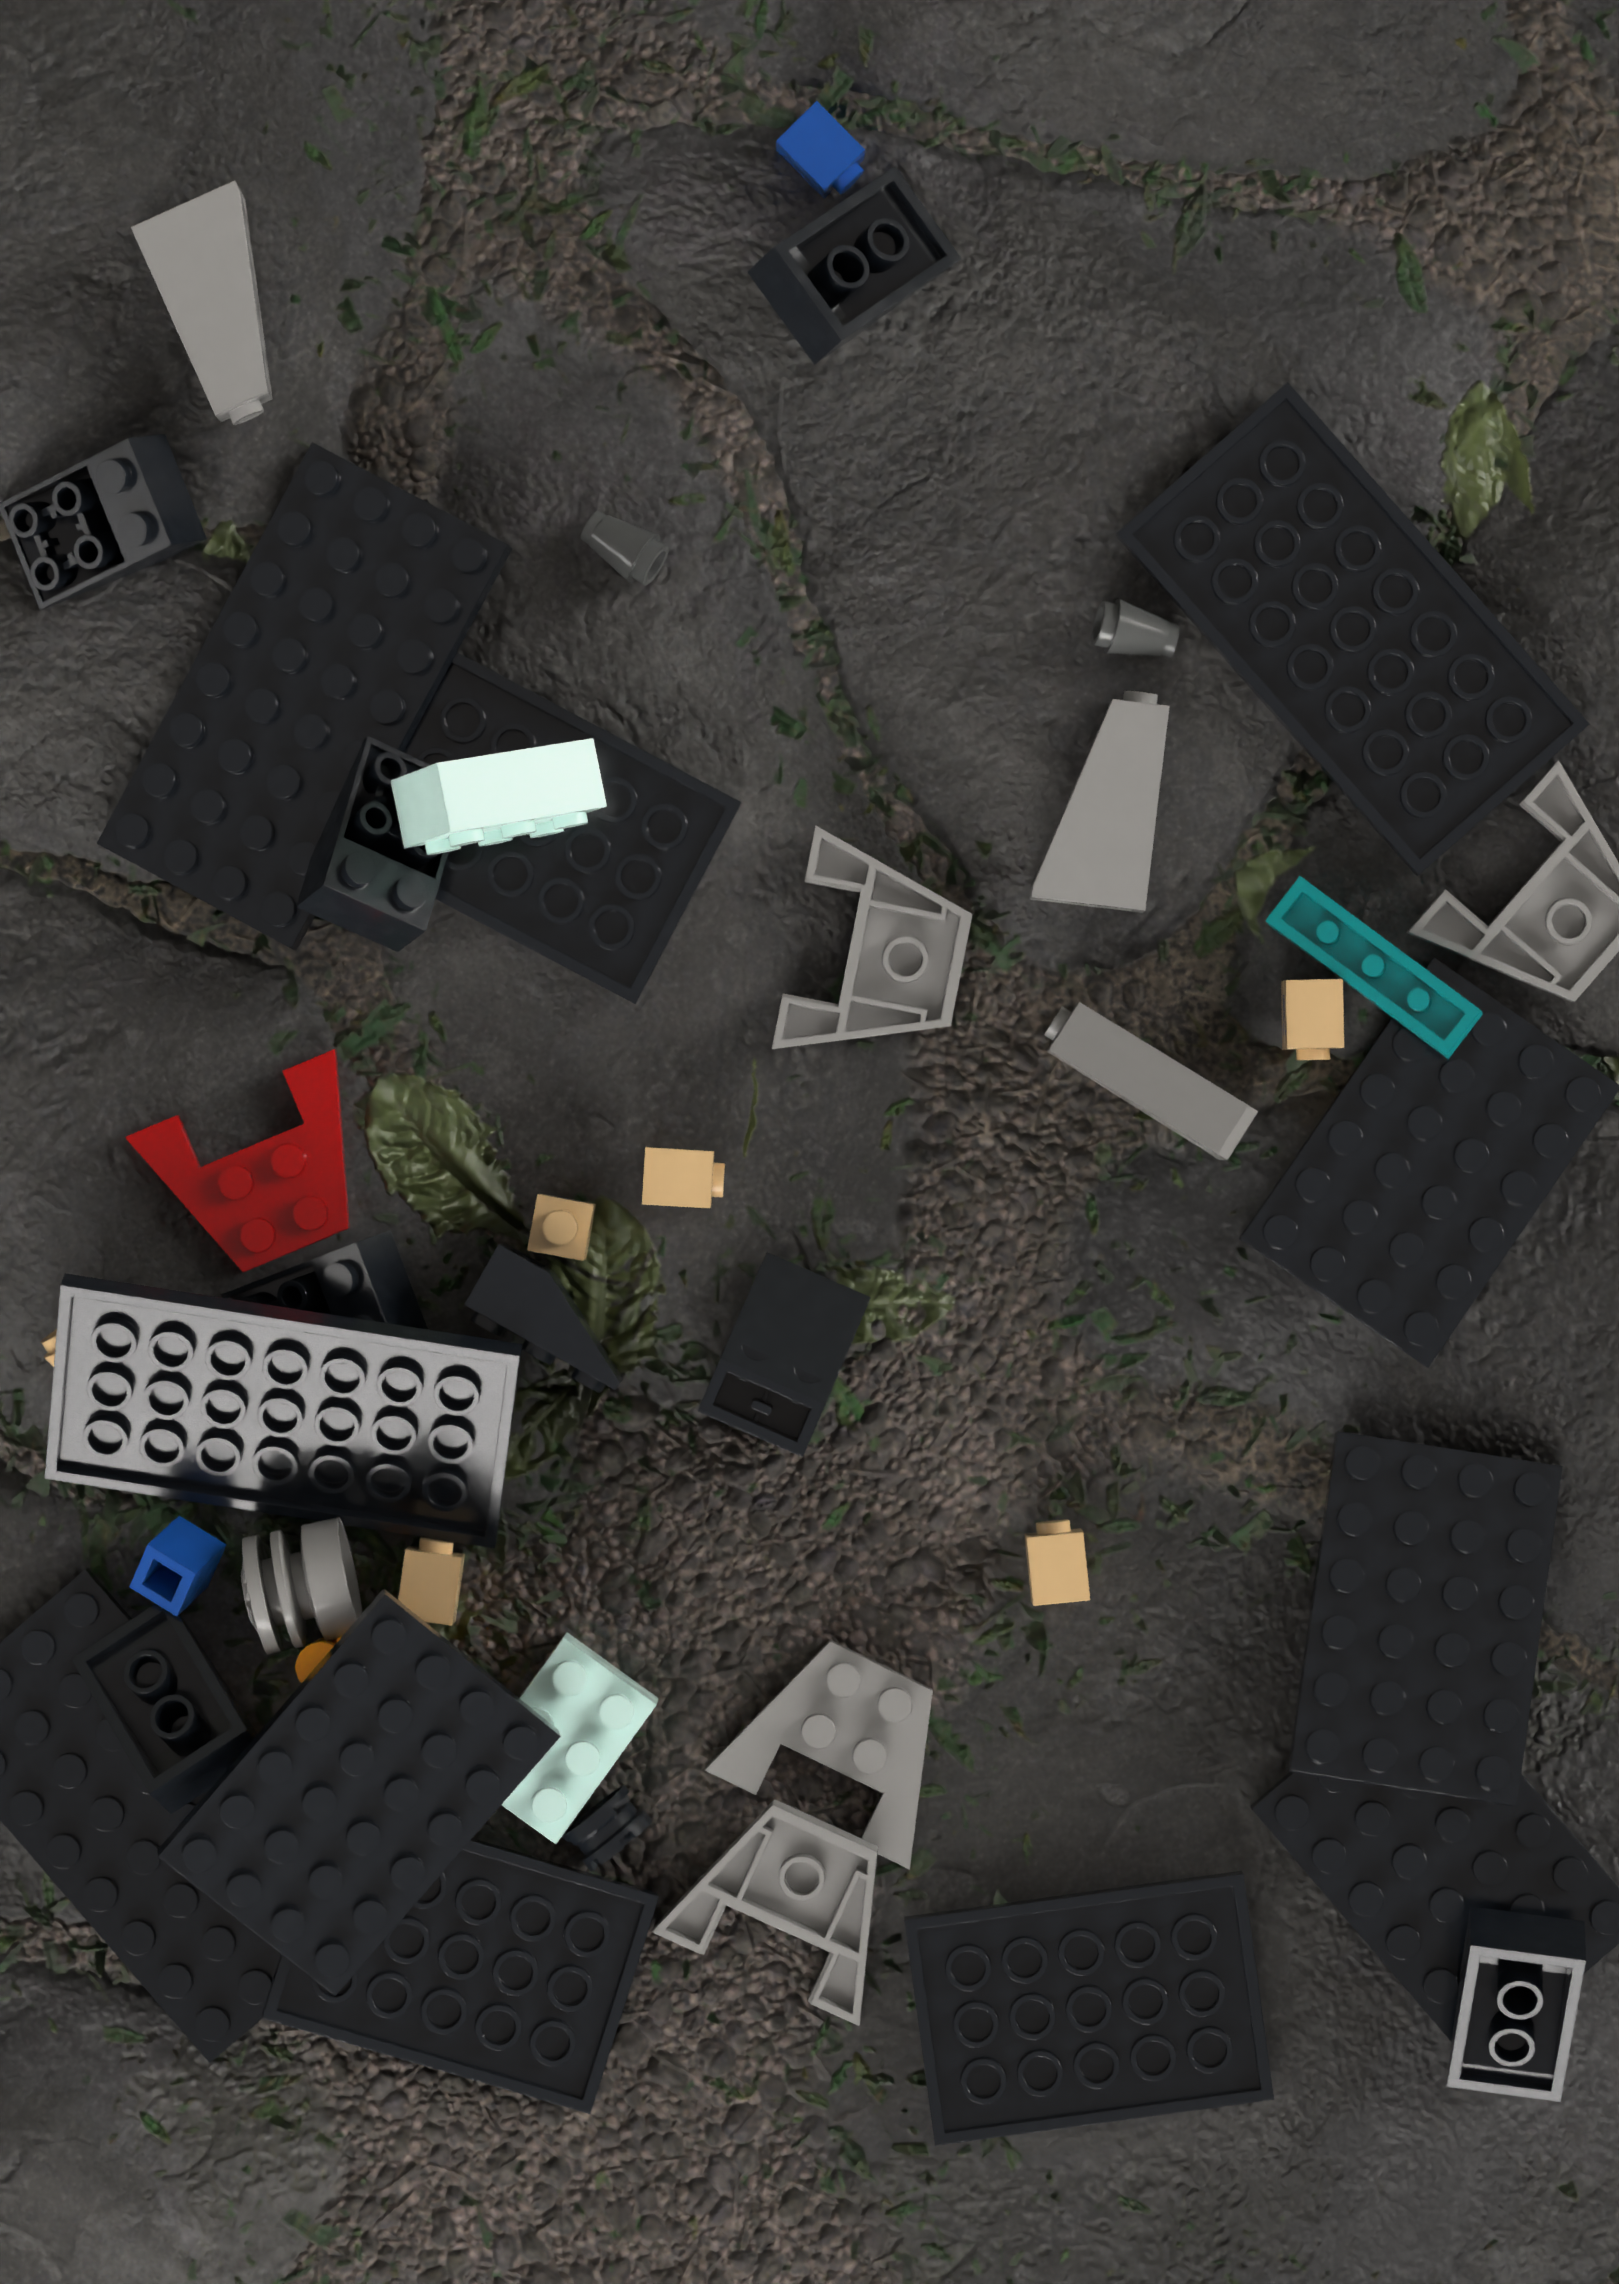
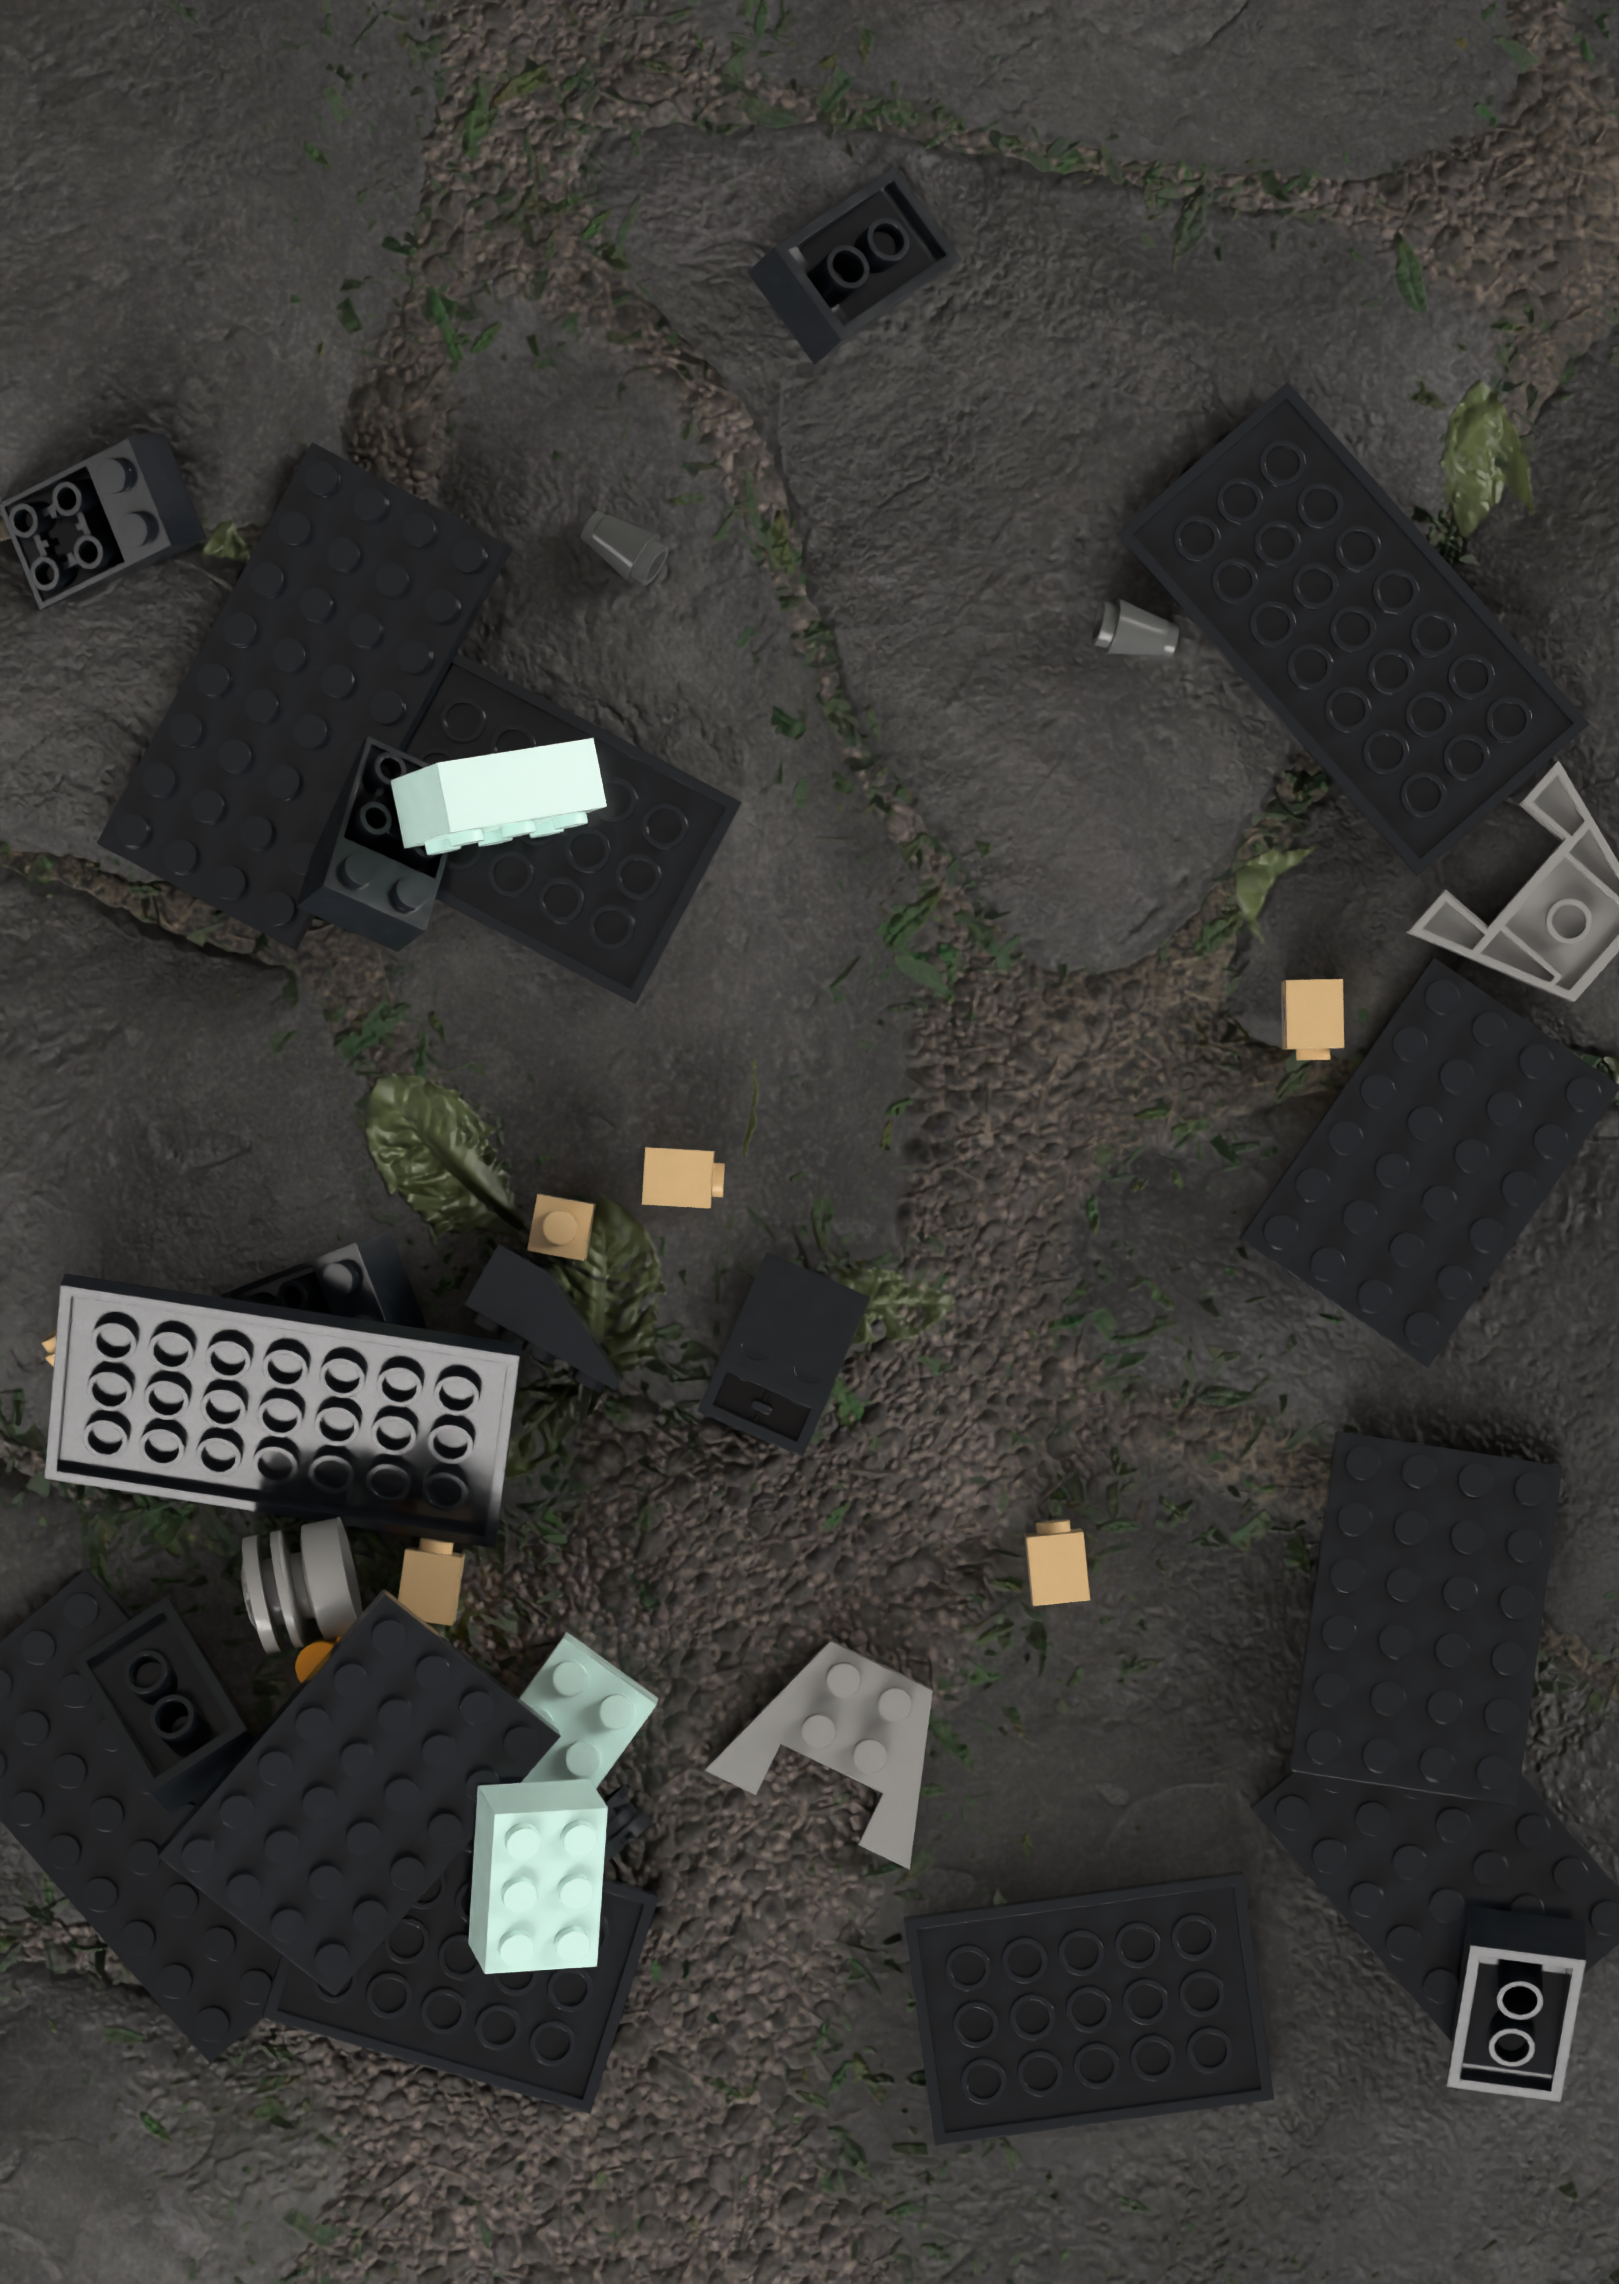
(177, 1565): blue brick -> none
(210, 289): light grey slope -> none
(272, 1192): red wing -> none
(537, 1876): none -> light aqua brick
(799, 1880): light grey wing -> none
(822, 151): blue brick -> none
(900, 956): light grey wing -> none
(1109, 822): light grey slope -> none
(1149, 1080): light grey slope -> none
(1374, 967): teal plate -> none

